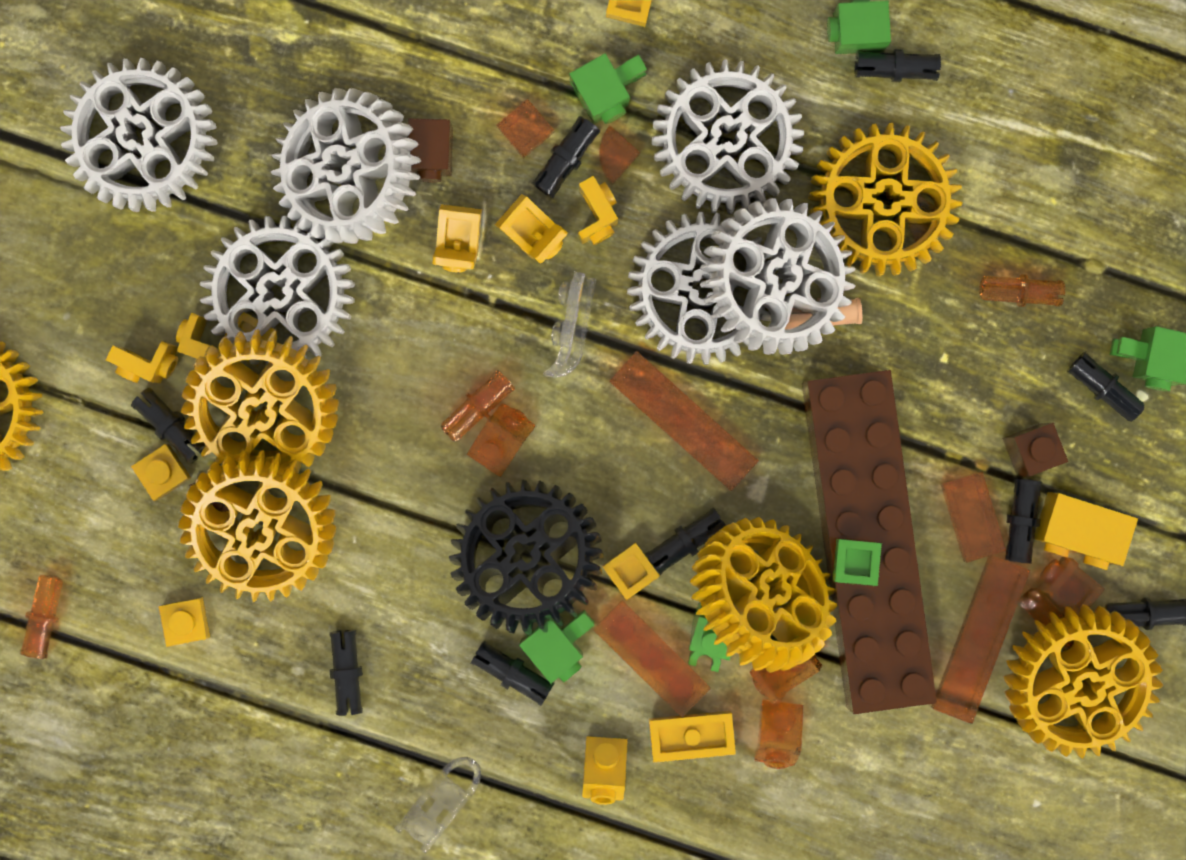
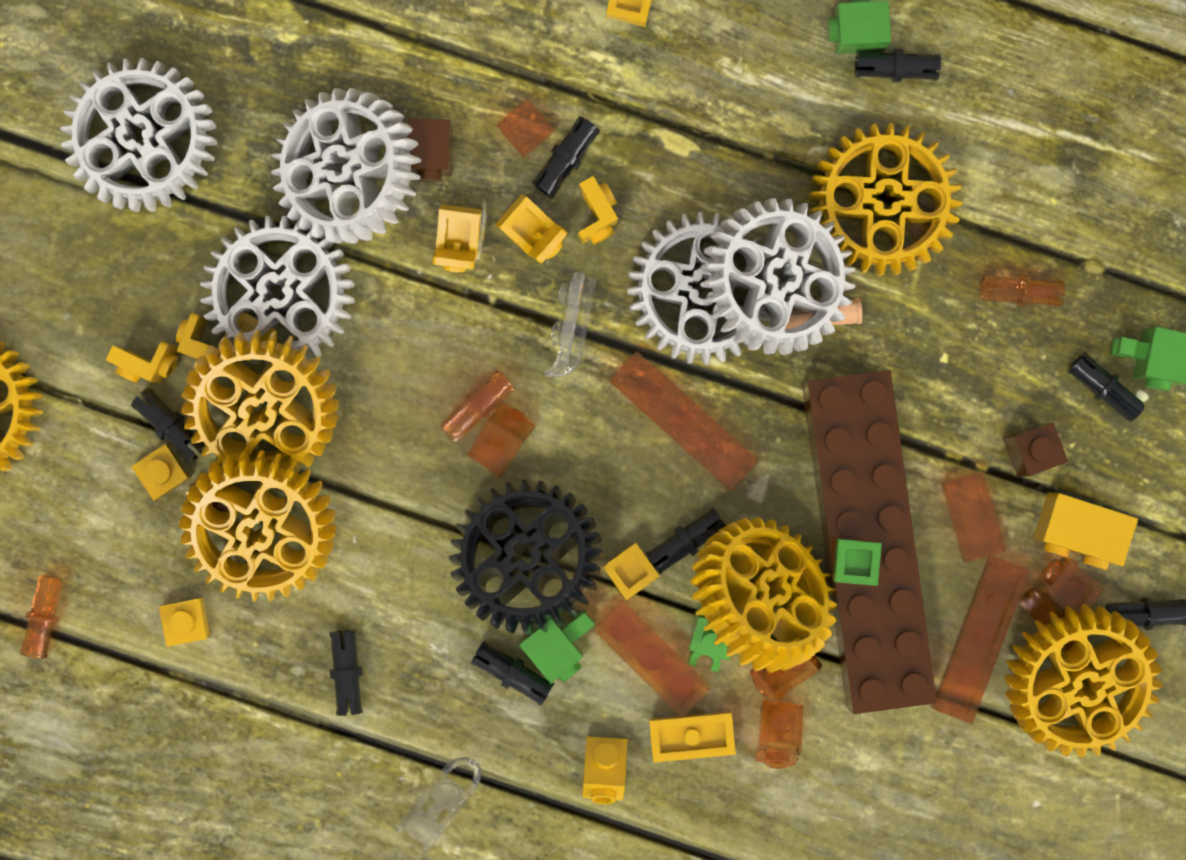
(603, 87): bright green brick -> none
(616, 154): clear orange tile -> none
(703, 88): white gear -> none
(1023, 520): black pin -> none

